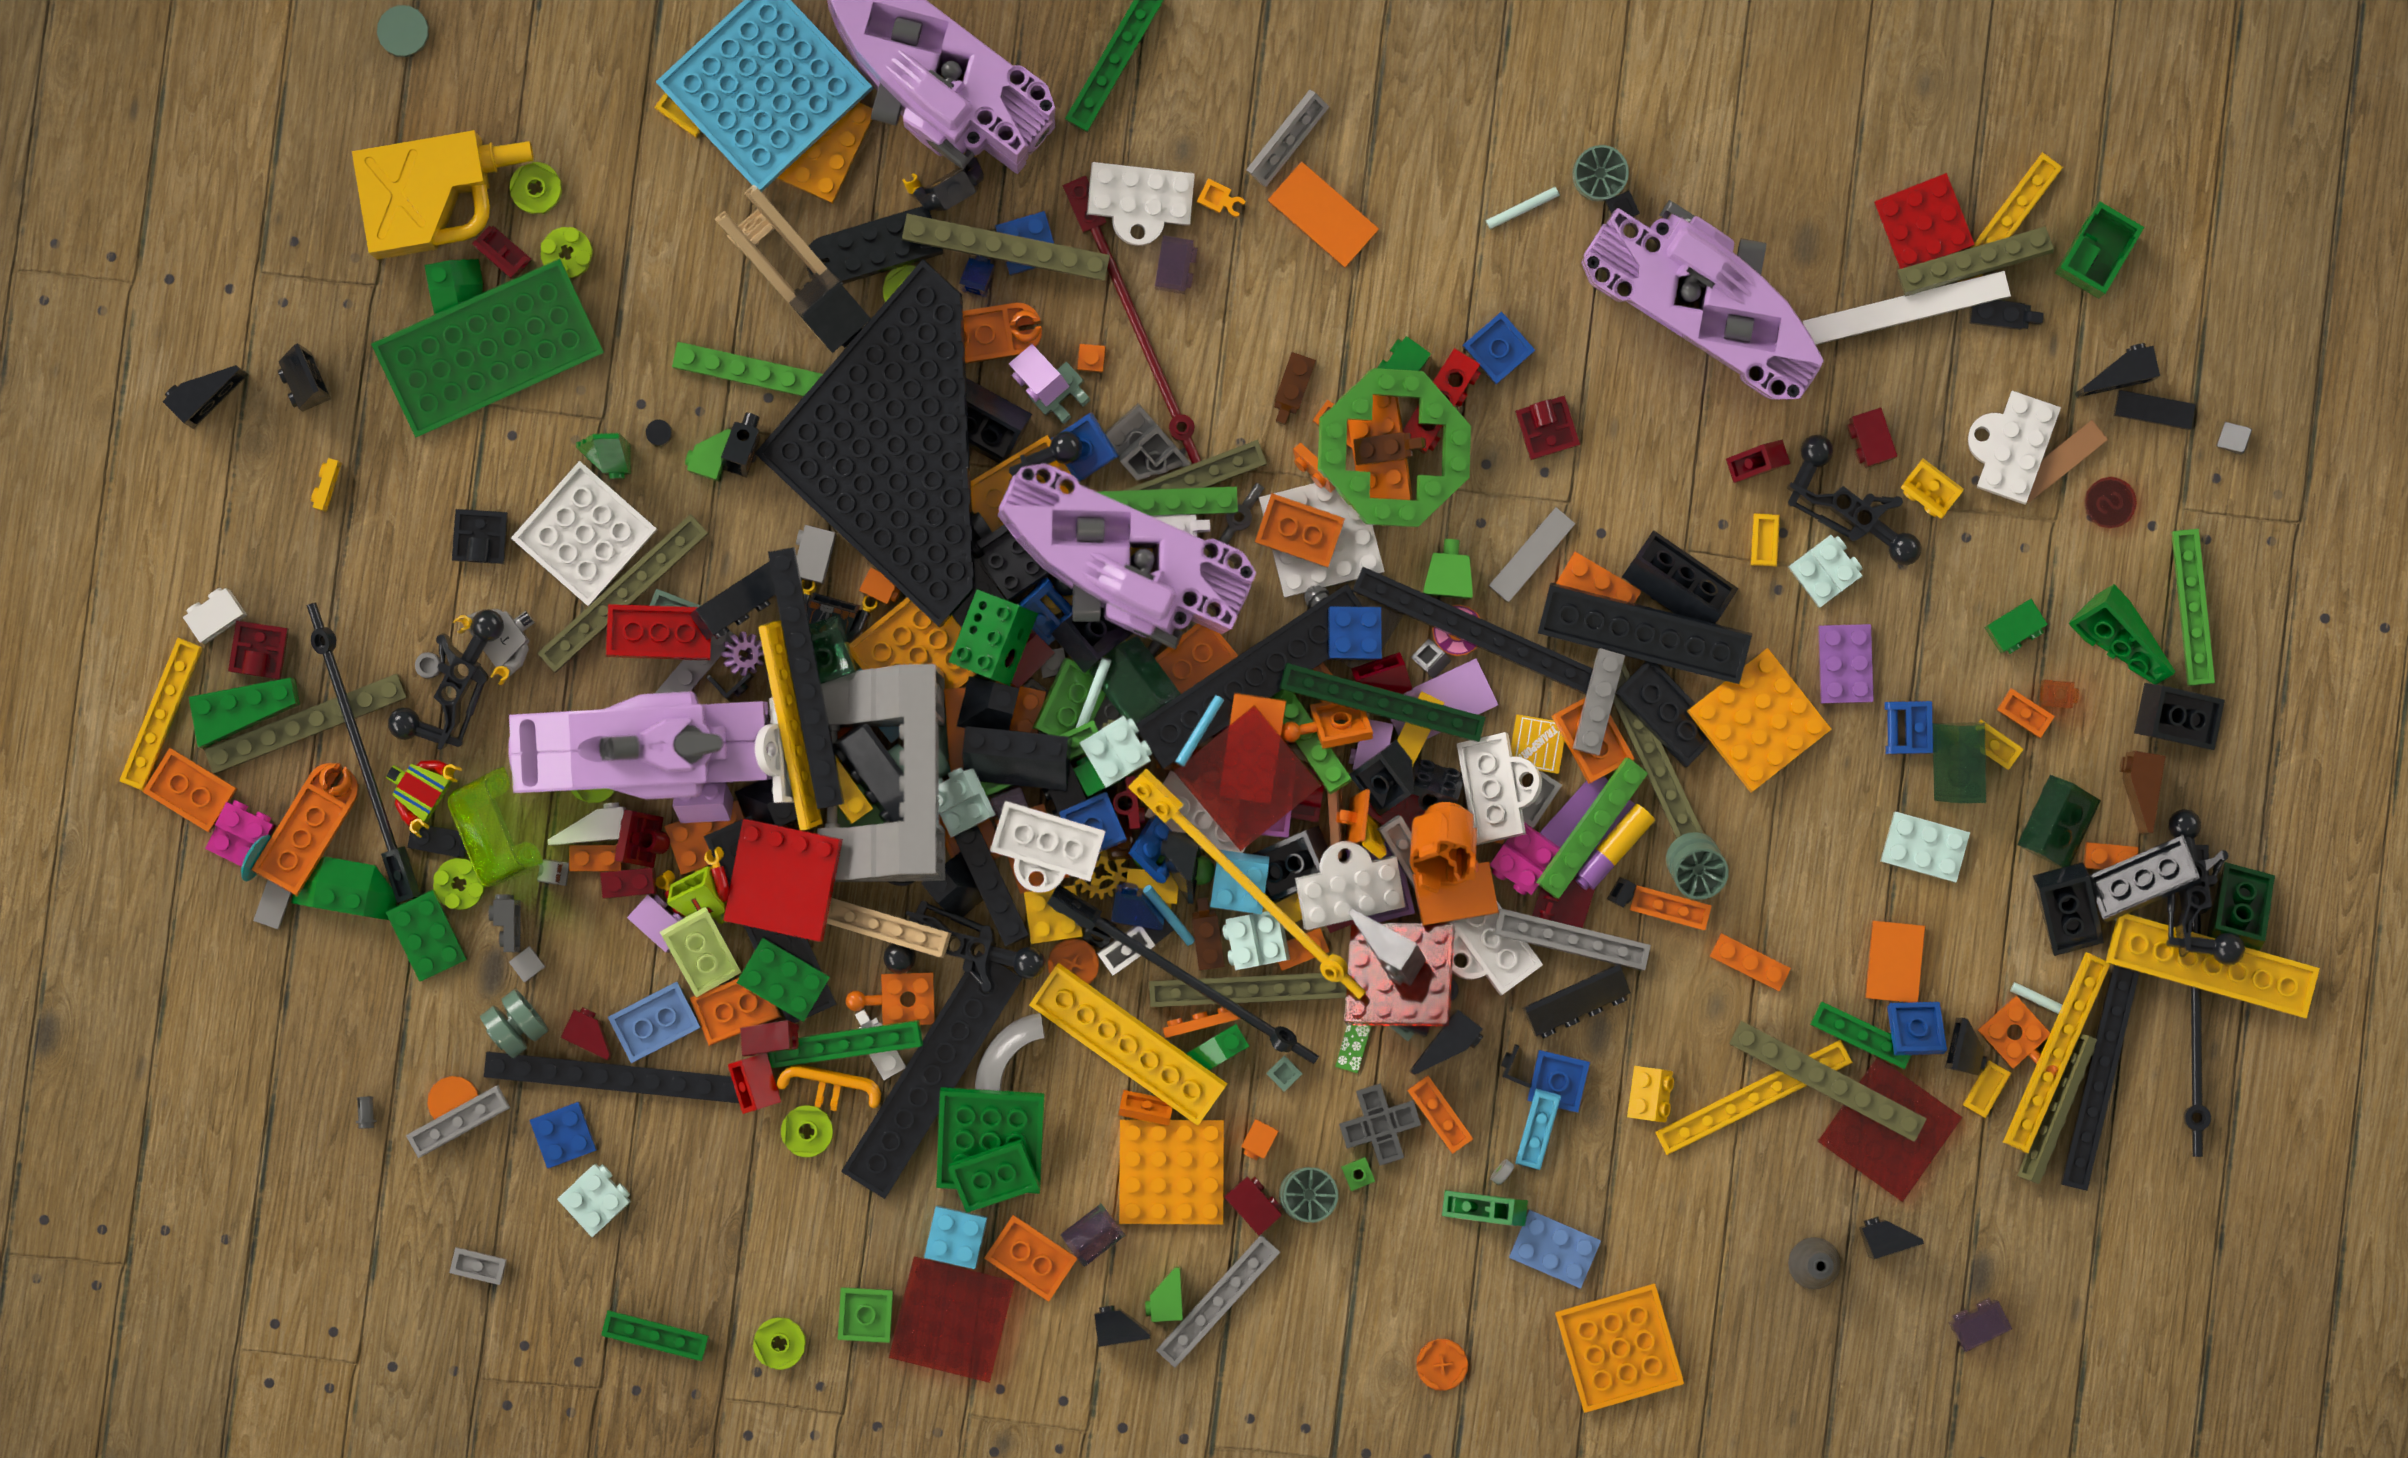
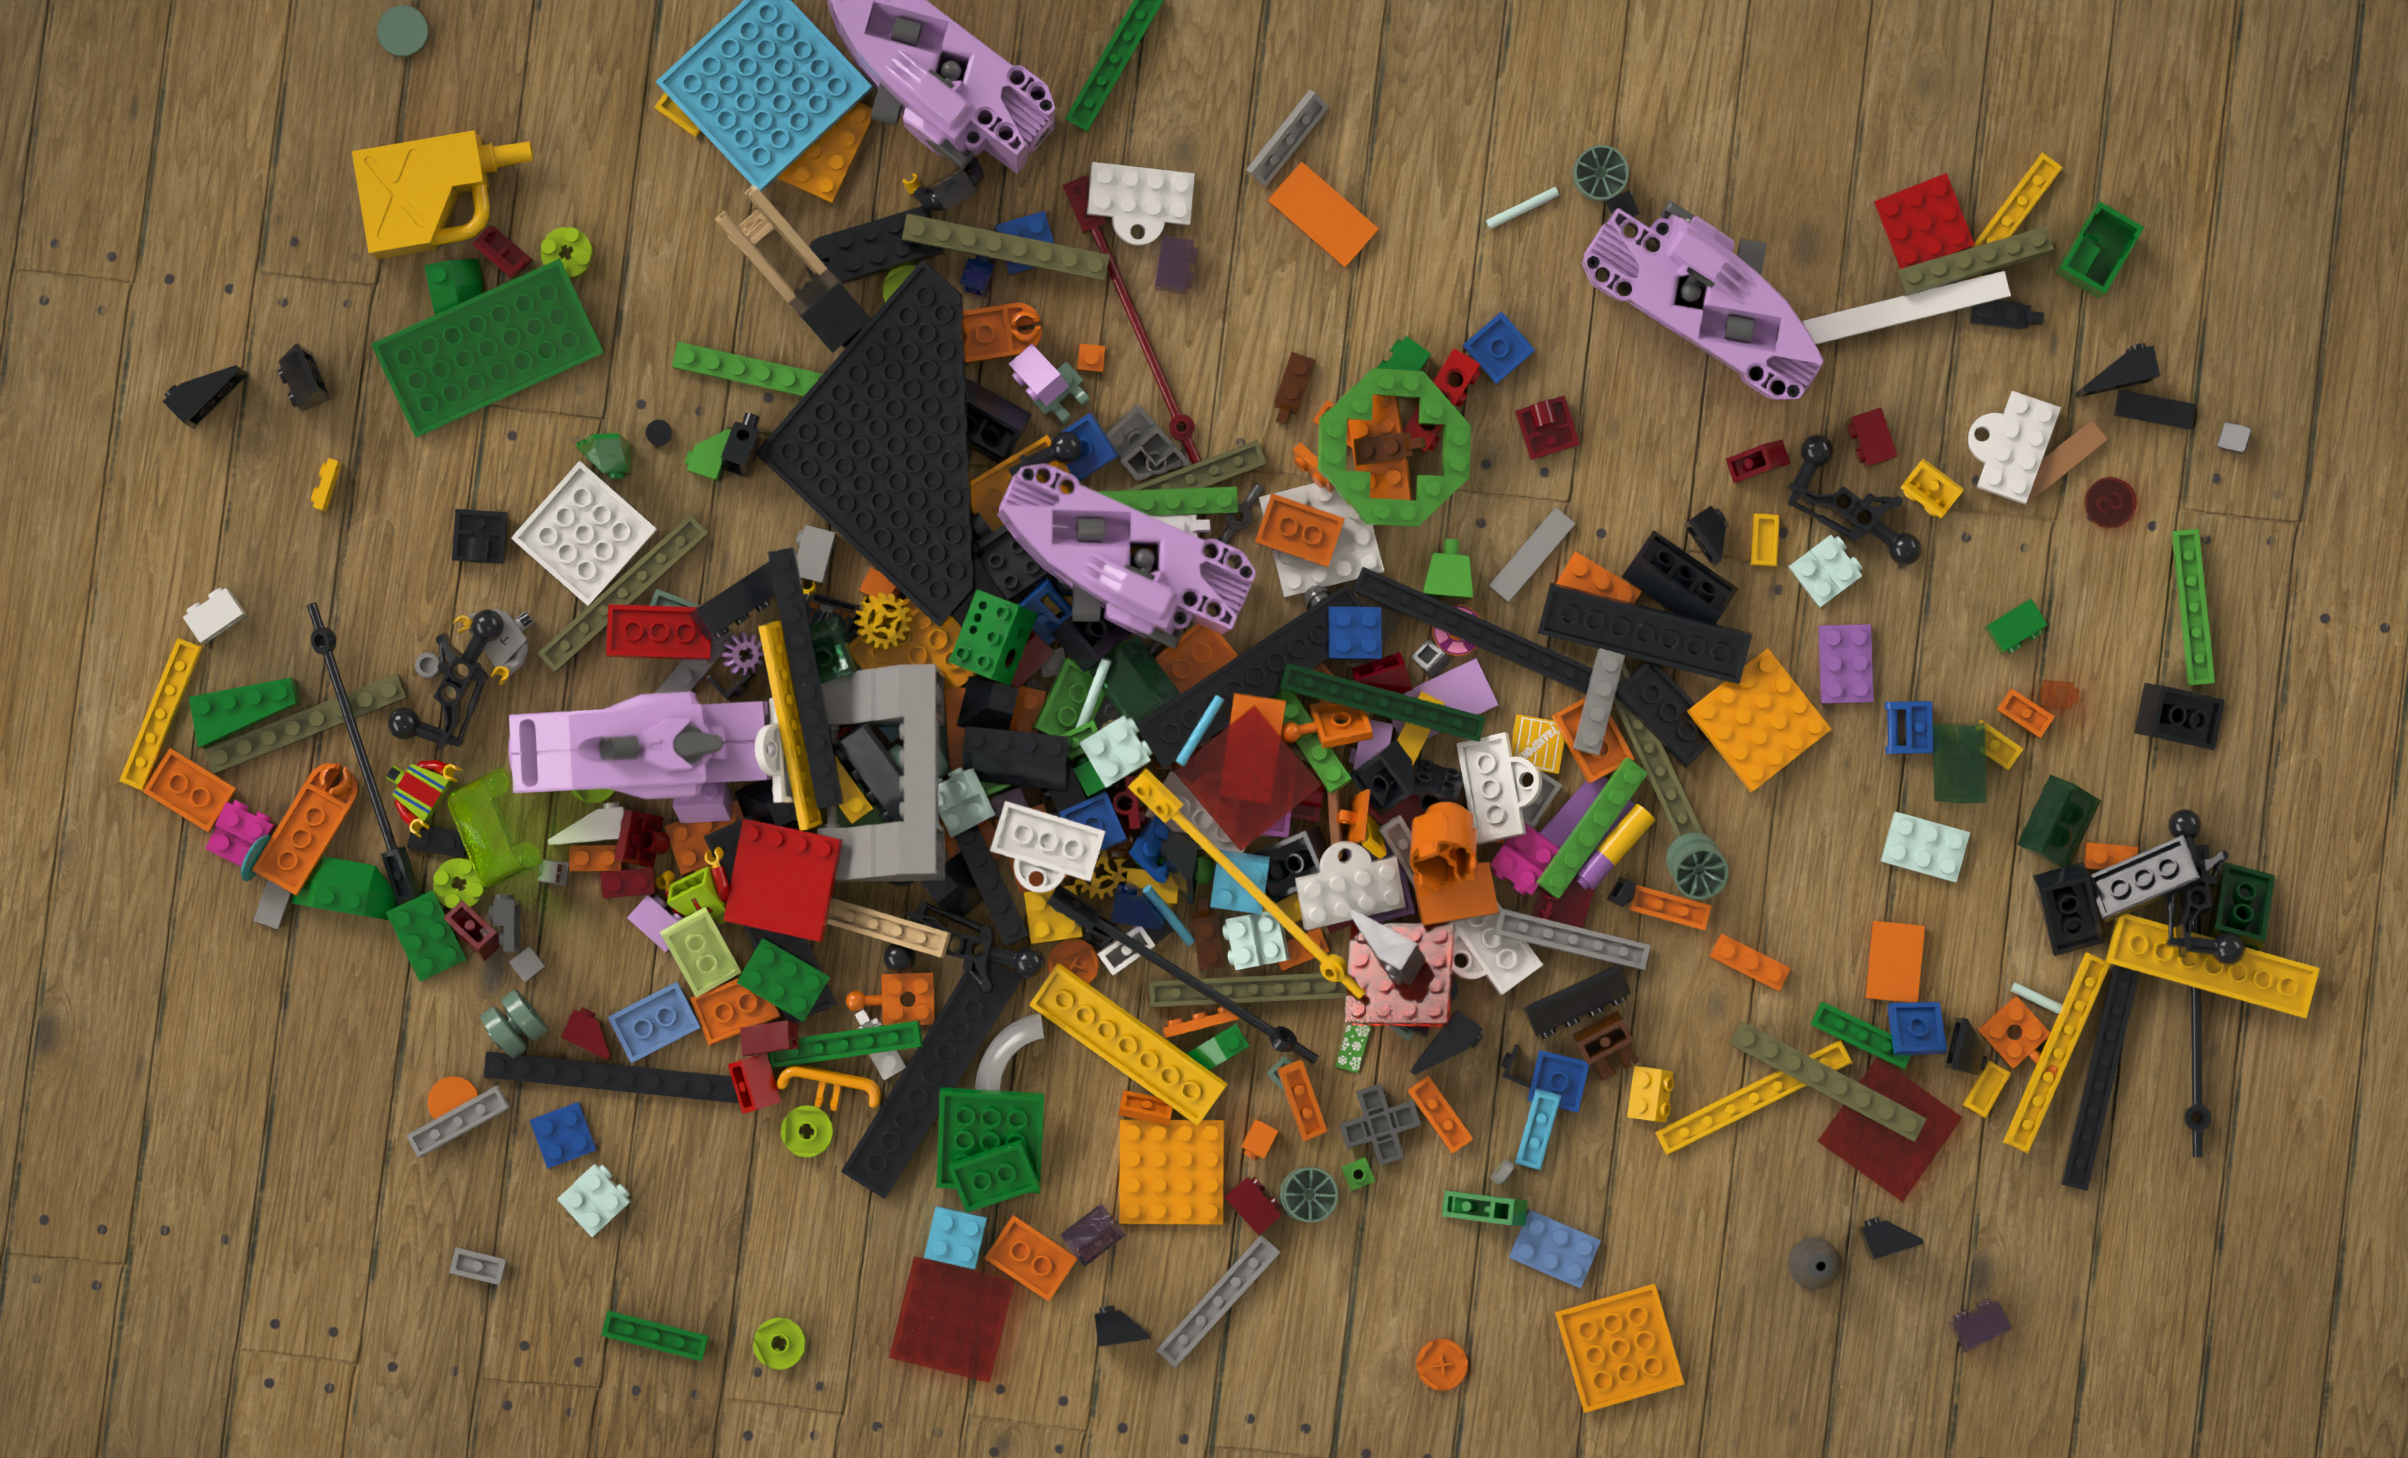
(258, 650): dark red plate -> none
(365, 1112): dark grey pin -> none
(473, 930): none -> dark red slope
(530, 174): lime plate -> none
(865, 1314): bright green plate -> none
(892, 617): none -> yellow gear
(1166, 1299): bright green slope -> none
(1217, 196): light orange plate -> none
(1302, 1100): none -> orange plate
(1603, 1039): none -> reddish brown brick
(1708, 533): none -> black slope
(2044, 1144): olive plate -> none
(2119, 629): green wedge -> none
(2142, 783): reddish brown slope -> none

